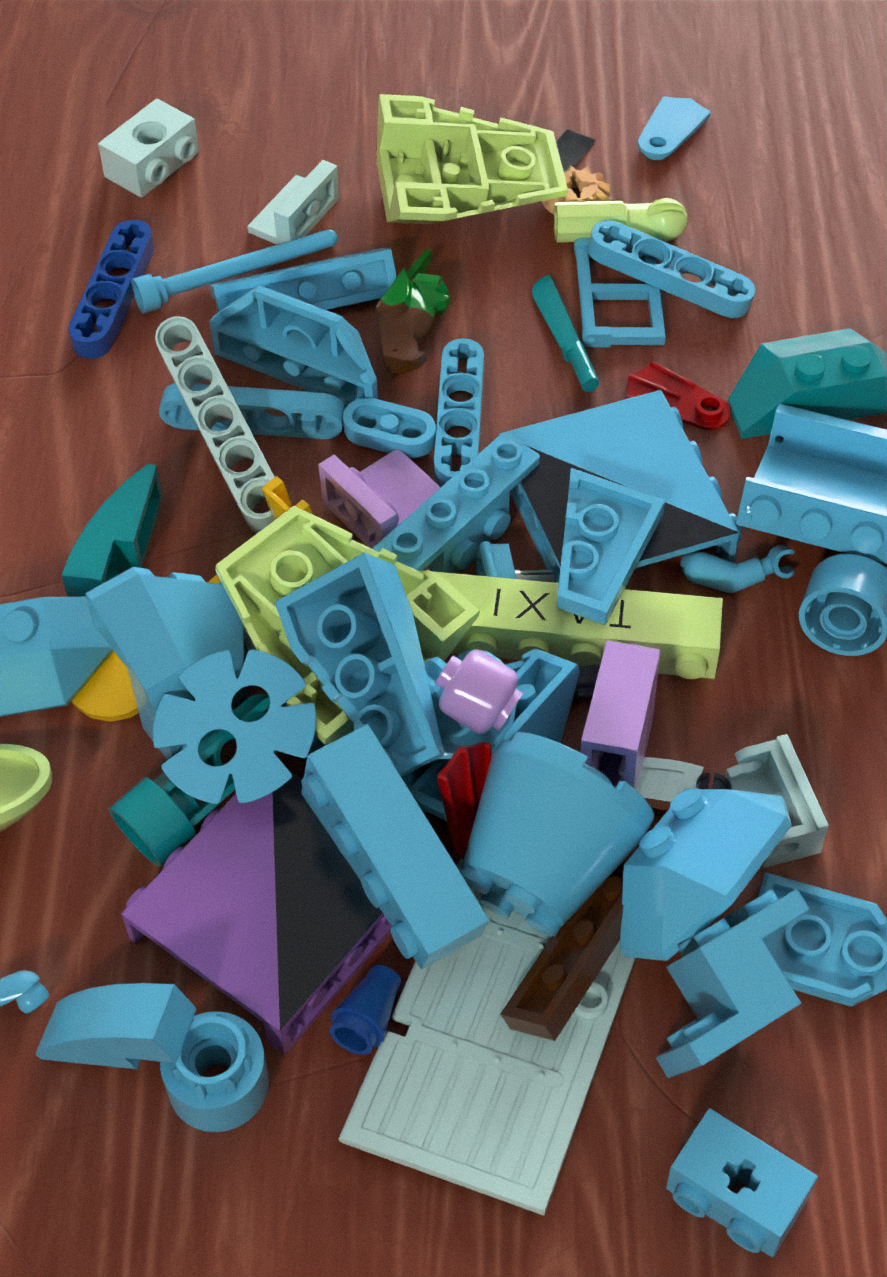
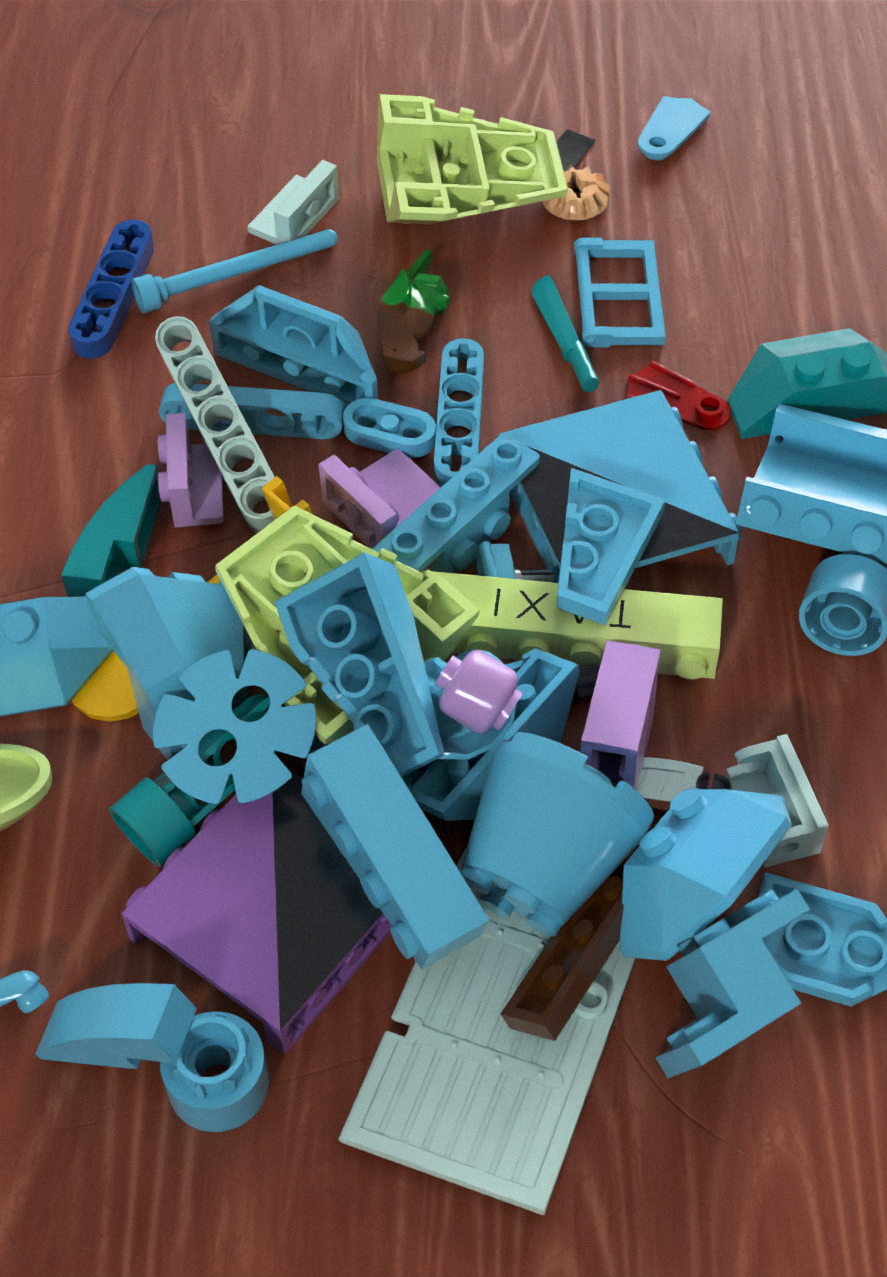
(149, 147): light aqua brick -> none
(191, 479): none -> lavender bracket
(320, 283): medium azure fence -> none
(365, 1013): blue cone -> none
(461, 790): red piece -> none
(661, 219): yellowish green piece -> none
(672, 264): medium azure beam -> none
(721, 1156): medium azure brick -> none
(732, 577): medium azure arm -> none

